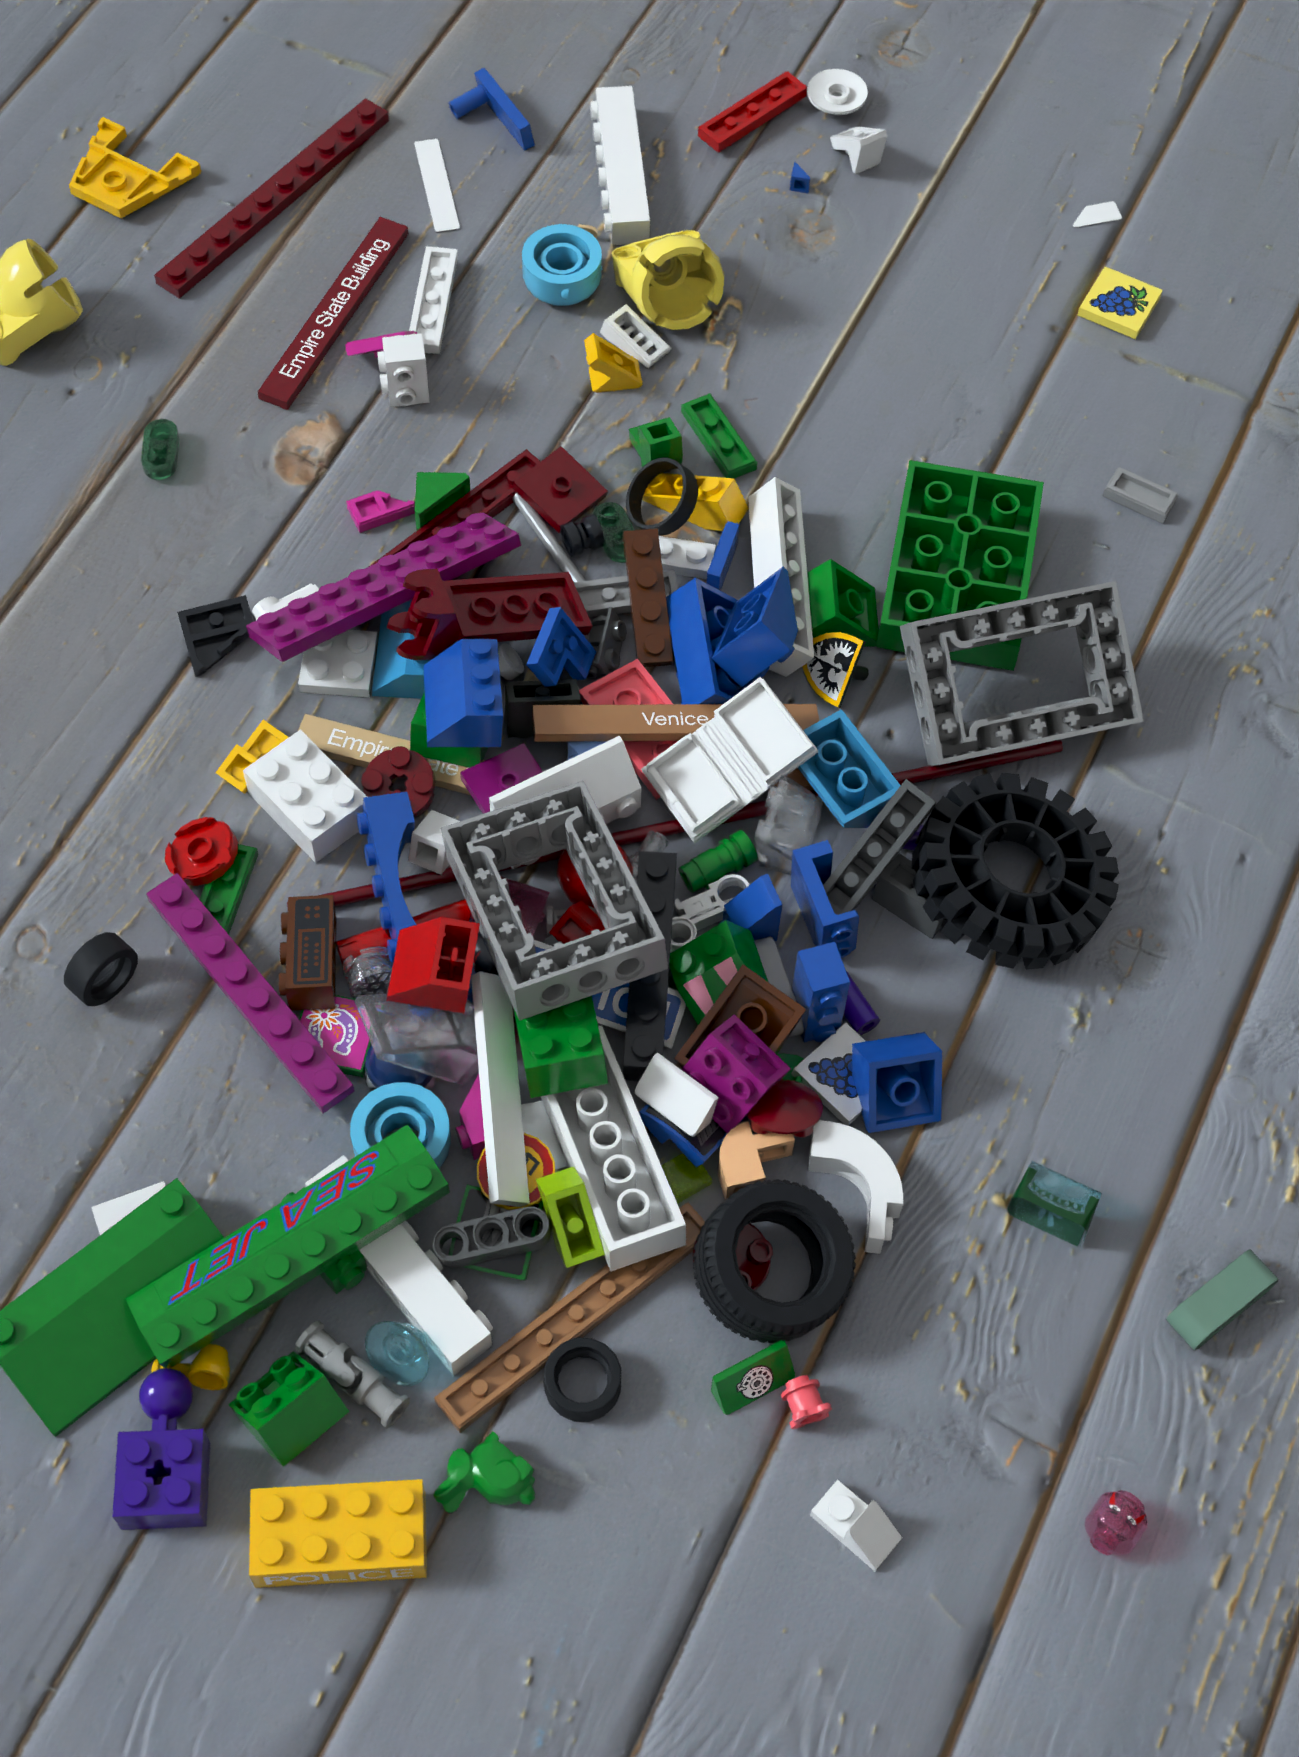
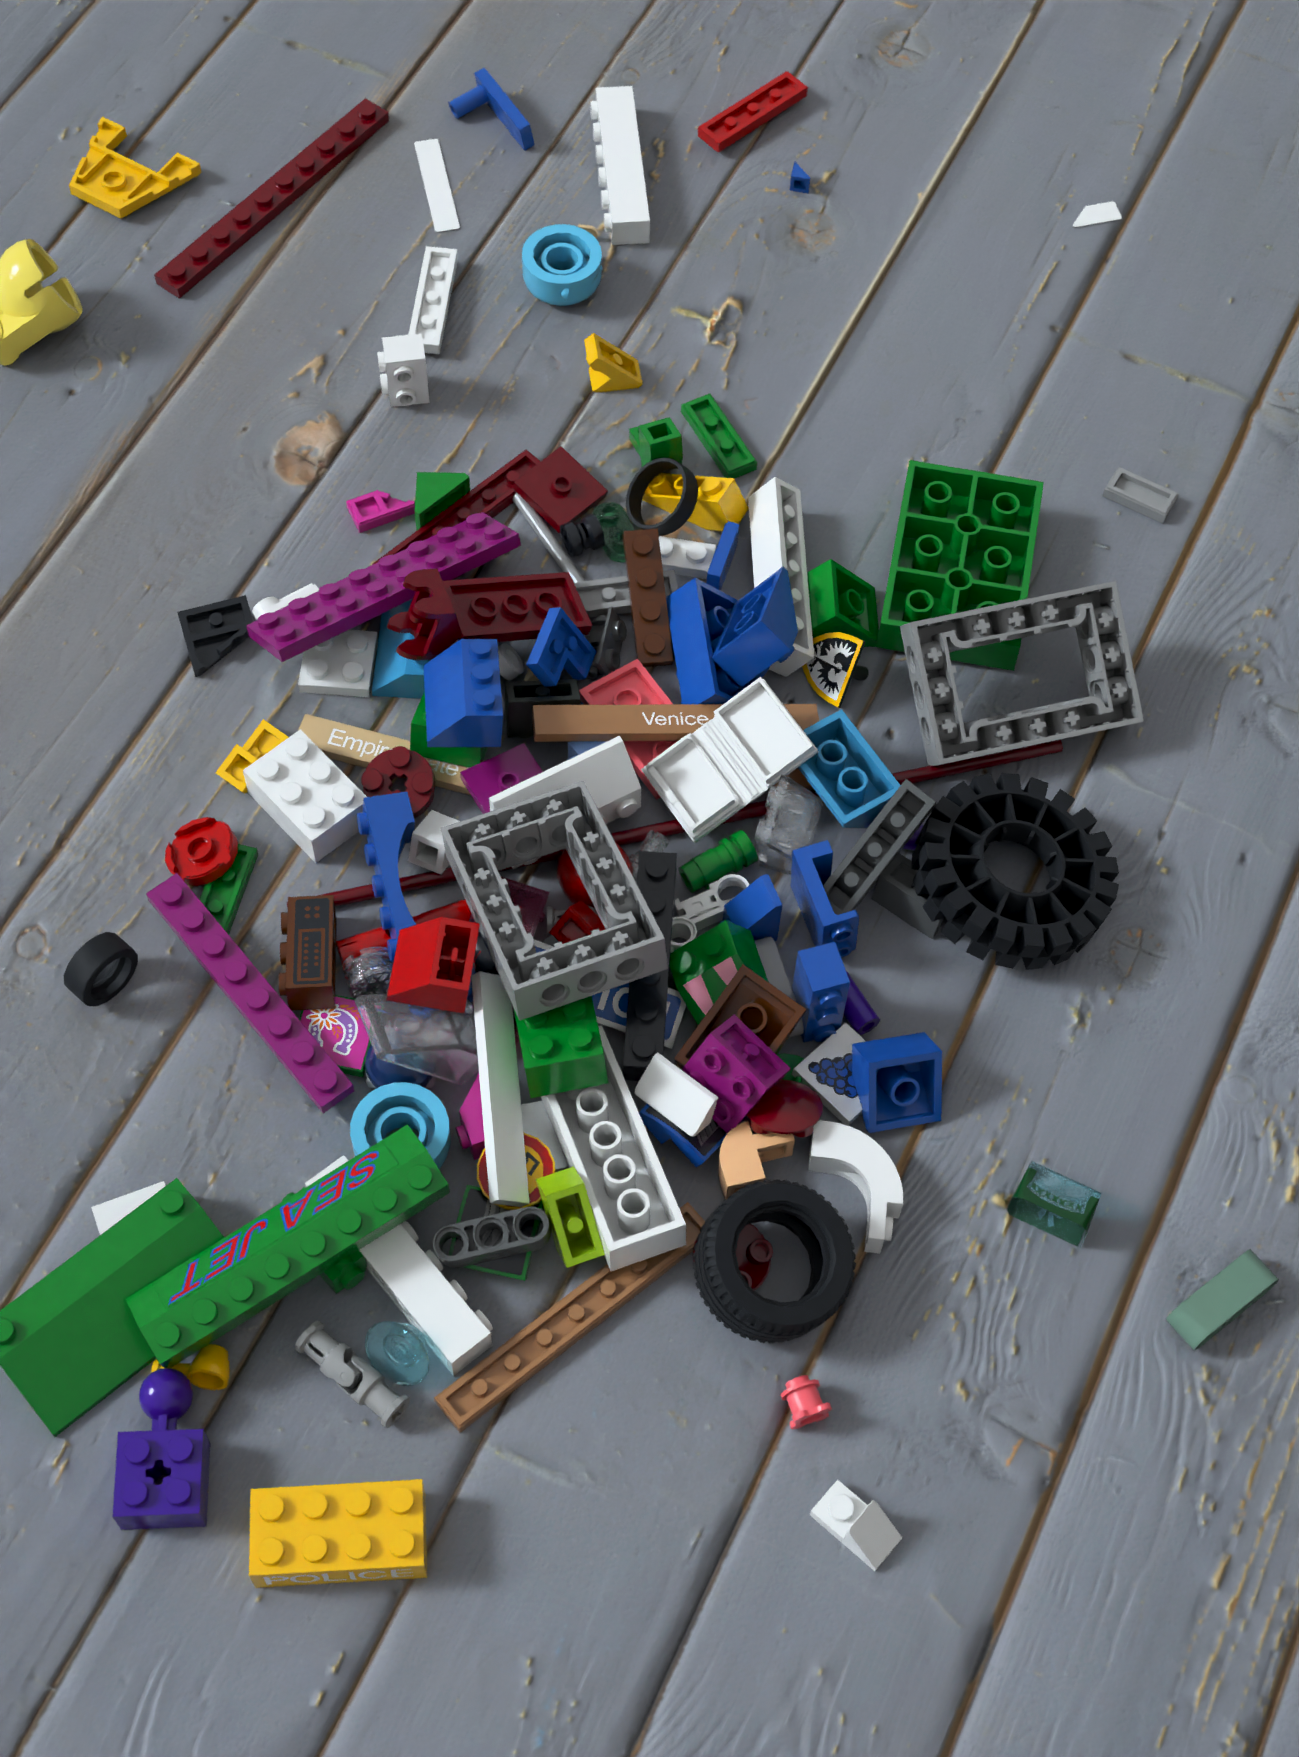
(160, 456): clear green plate -> none
(288, 1407): green slope -> none
(332, 313): dark red tile -> none
(370, 345): dark pink plate -> none
(490, 1470): green animal -> none
(581, 1410): black tyre -> none
(629, 319): white slope -> none
(670, 278): light yellow piece -> none
(685, 1177): clear neon green tile -> none
(753, 1377): green slope -> none
(837, 91): white dish -> none
(863, 146): white slope -> none
(1116, 1523): clear pink head -> none
(1120, 302): light yellow tile -> none

